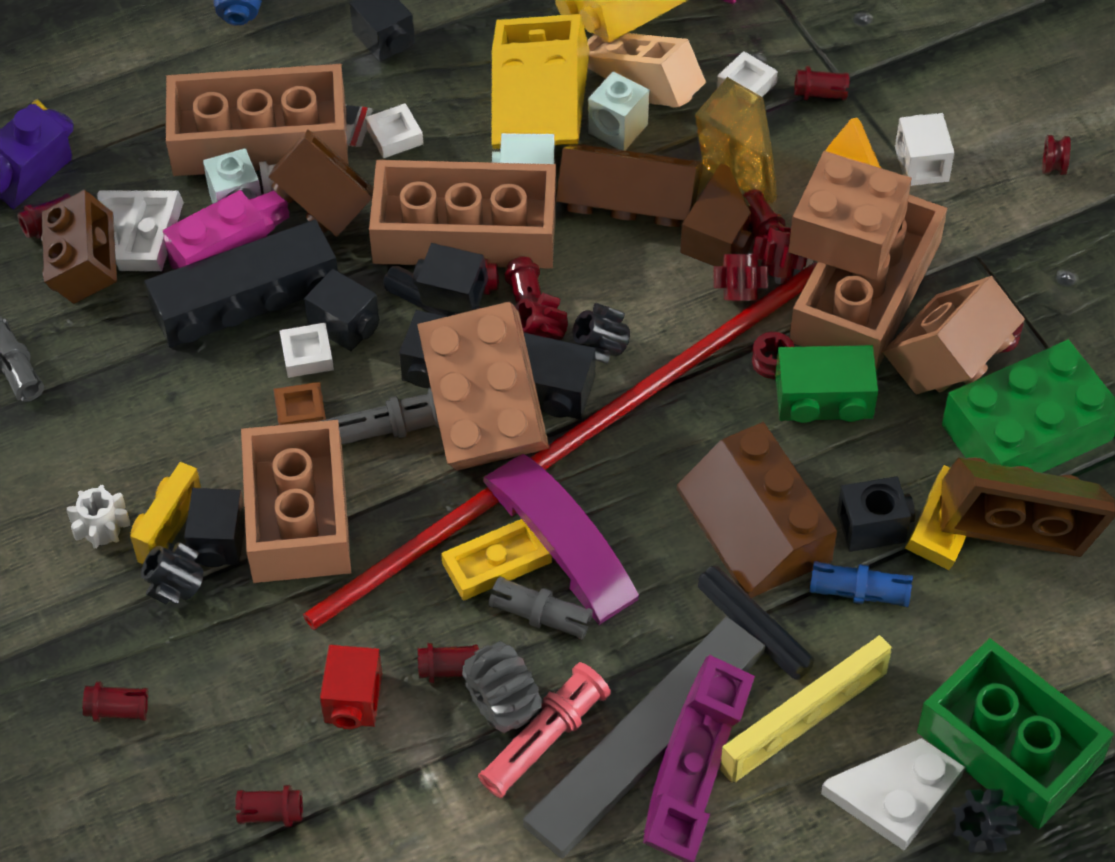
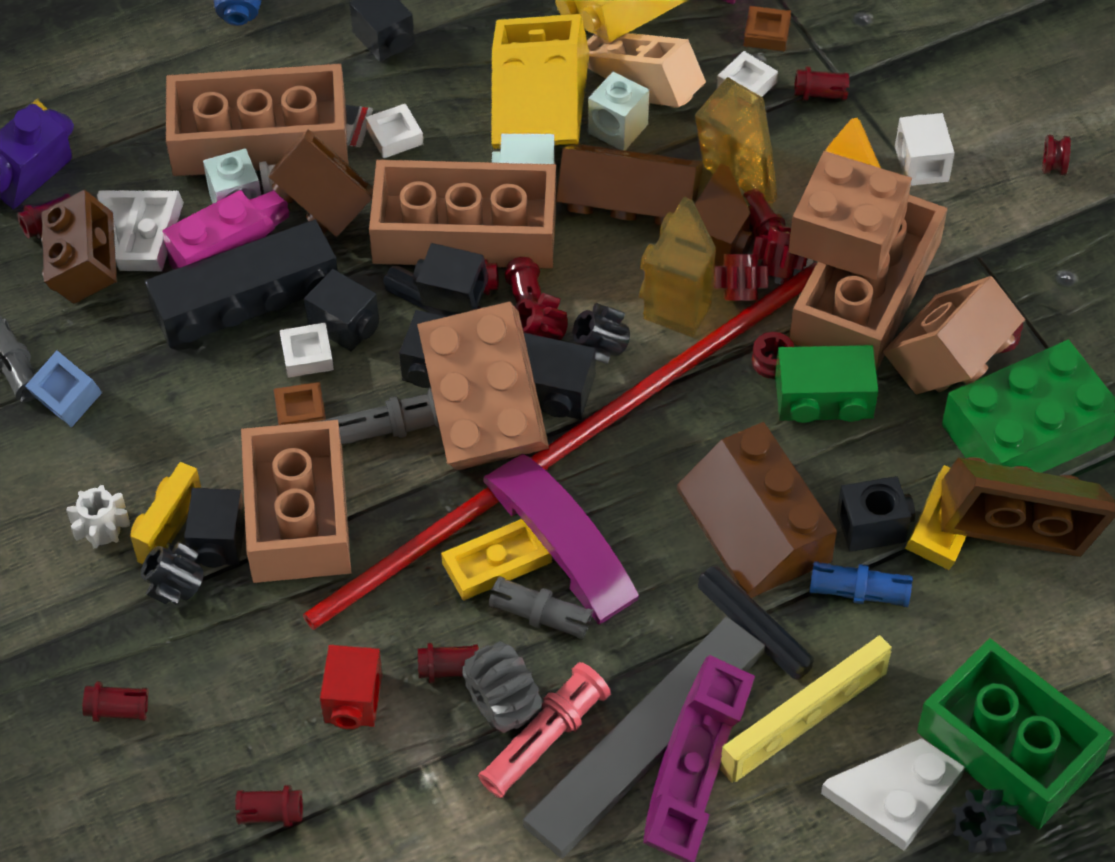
(64, 388): none -> medium blue brick
(679, 272): none -> clear yellow slope
(767, 28): none -> dark orange tile

